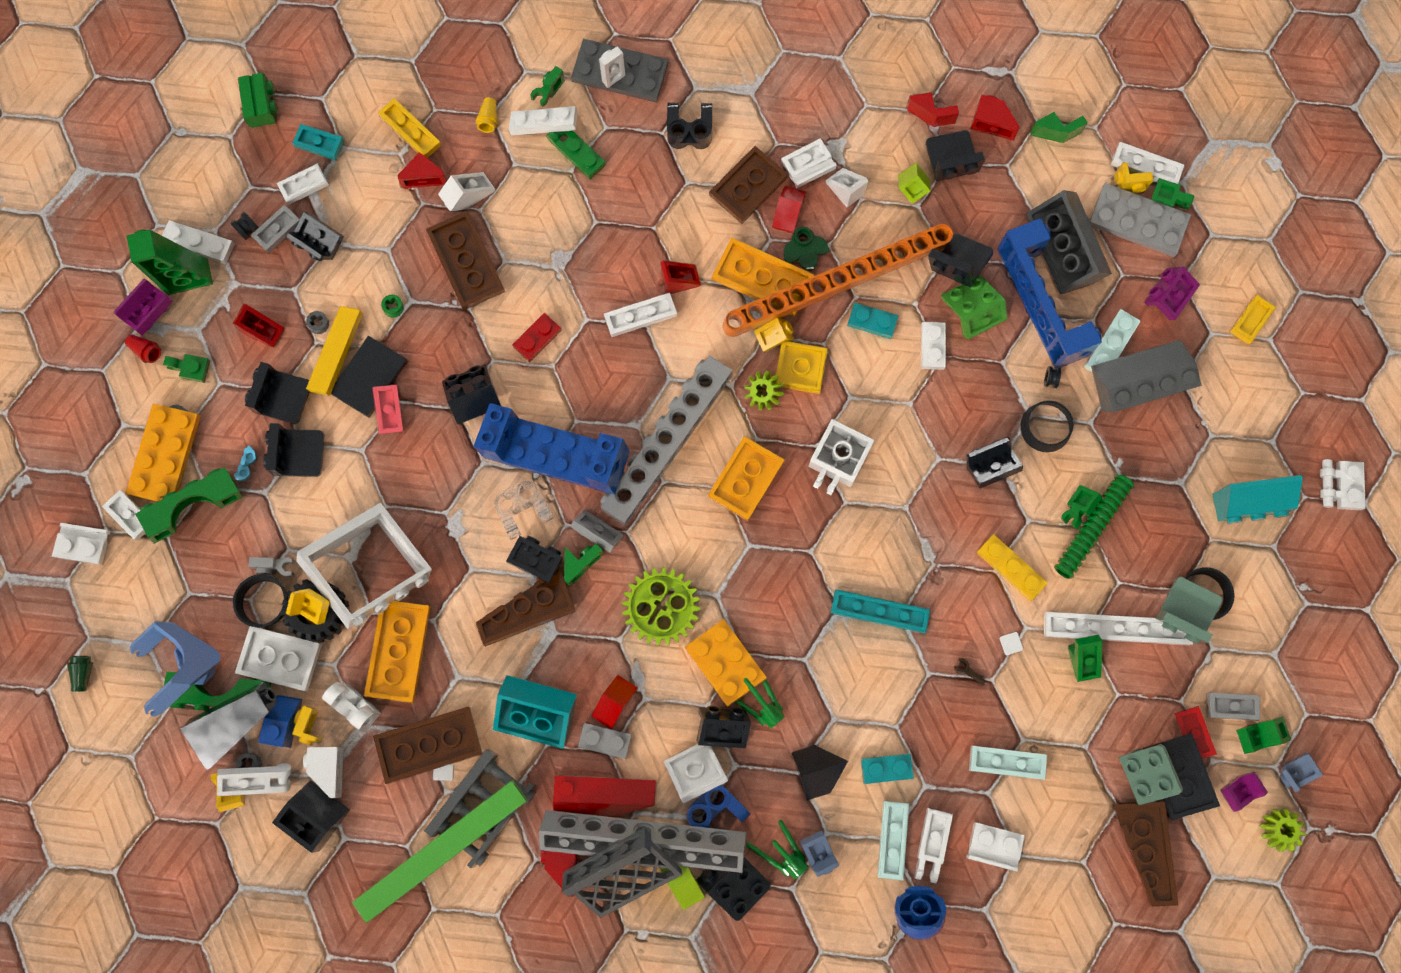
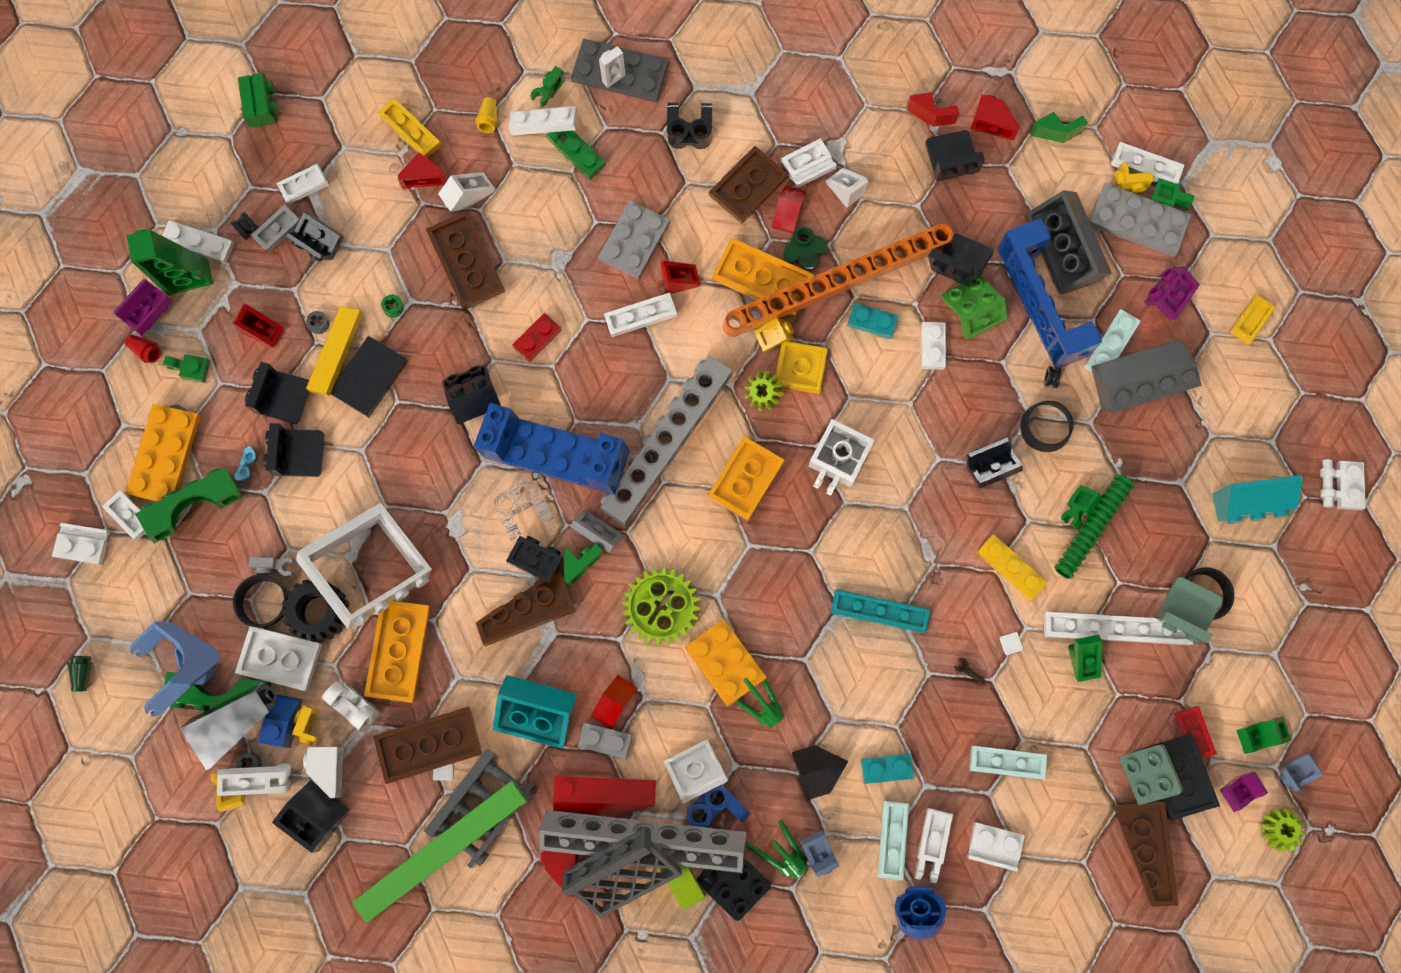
(309, 605): yellow bracket -> none
(318, 142): teal plate -> none
(387, 409): coral plate -> none
(634, 239): none -> light grey plate
(723, 727): black bracket -> none
(914, 183): lime panel -> none
(1233, 706): light grey plate -> none

